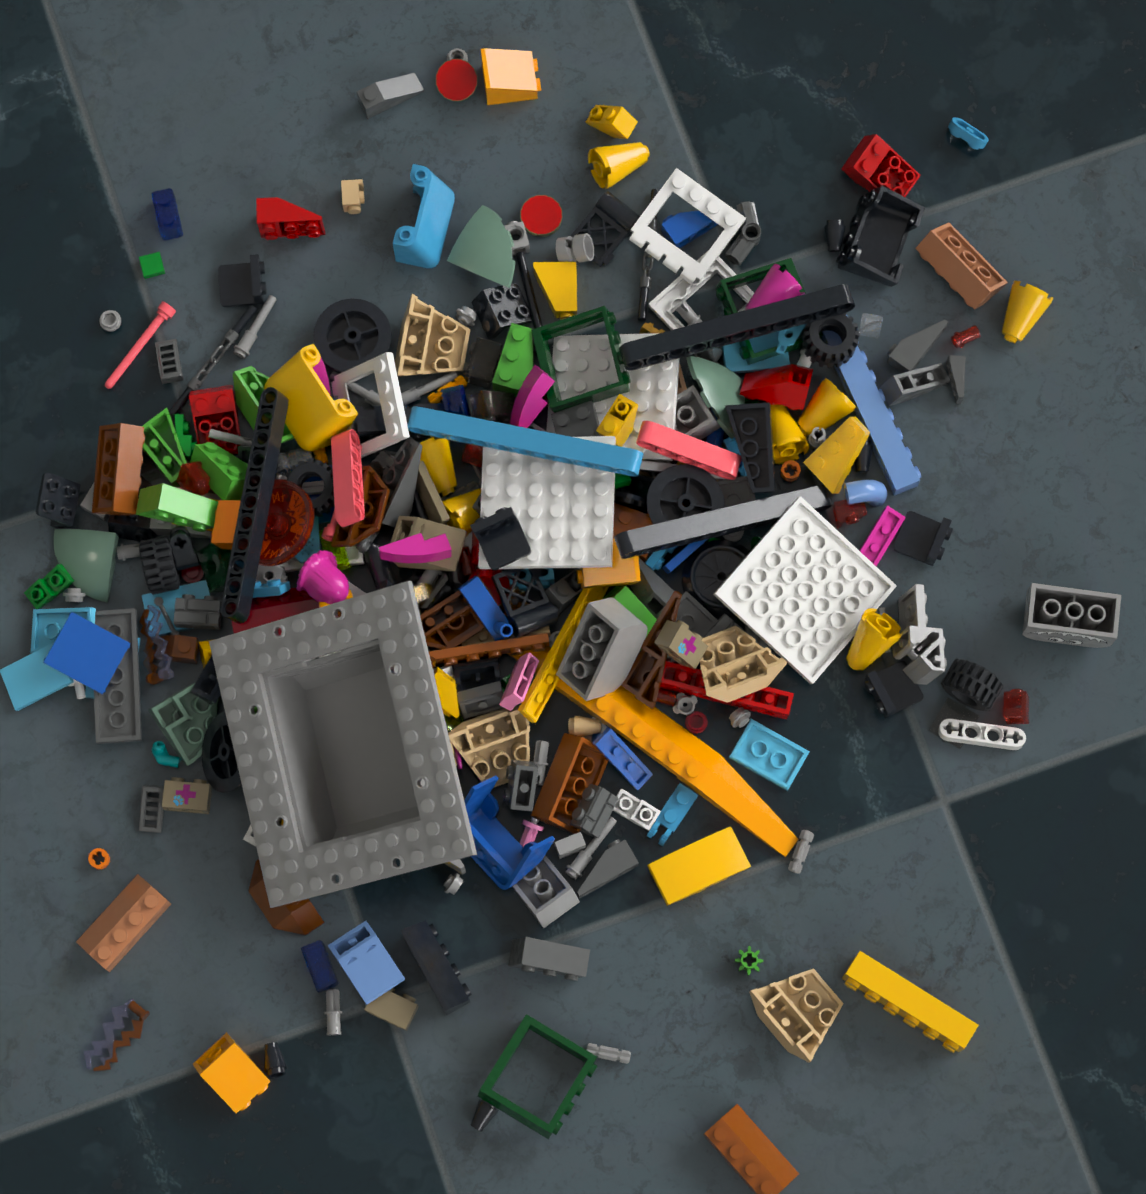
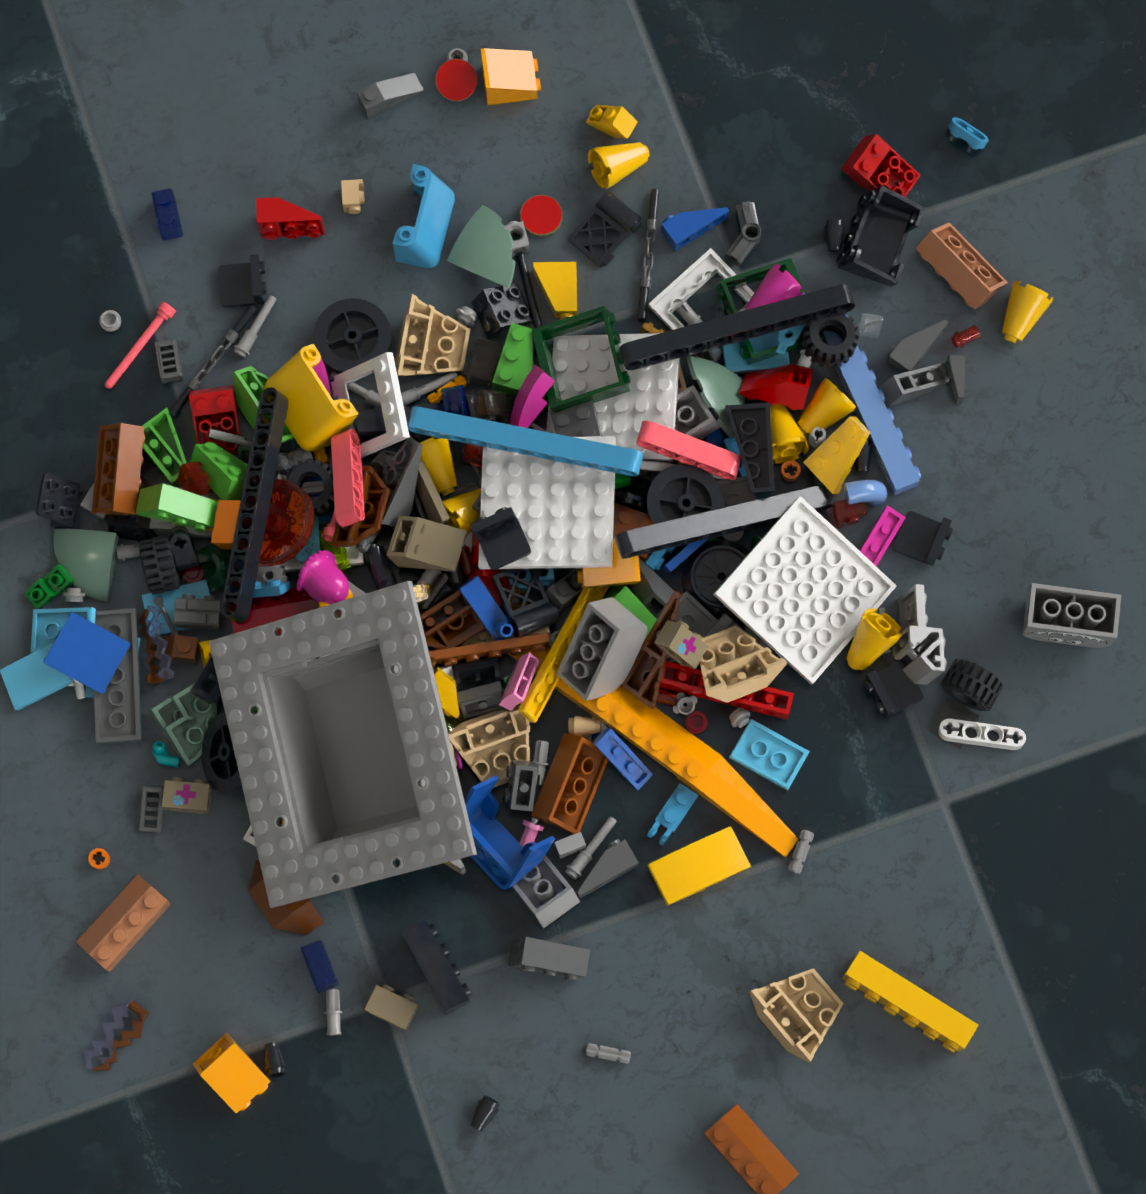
(152, 265): green tile -> none
(186, 441): green slope -> none
(366, 962): medium blue slope -> none
(416, 549): dark pink slope -> none
(453, 883): light grey plate -> none
(518, 1113): dark green window -> none
(574, 249): light grey wheel -> none
(593, 810): dark grey brick -> none
(619, 420): yellow slope -> none
(636, 810): white slope -> none
(704, 202): white hinge -> none
(743, 965): bright green gear -> none
(1011, 700): clear red brick -> none

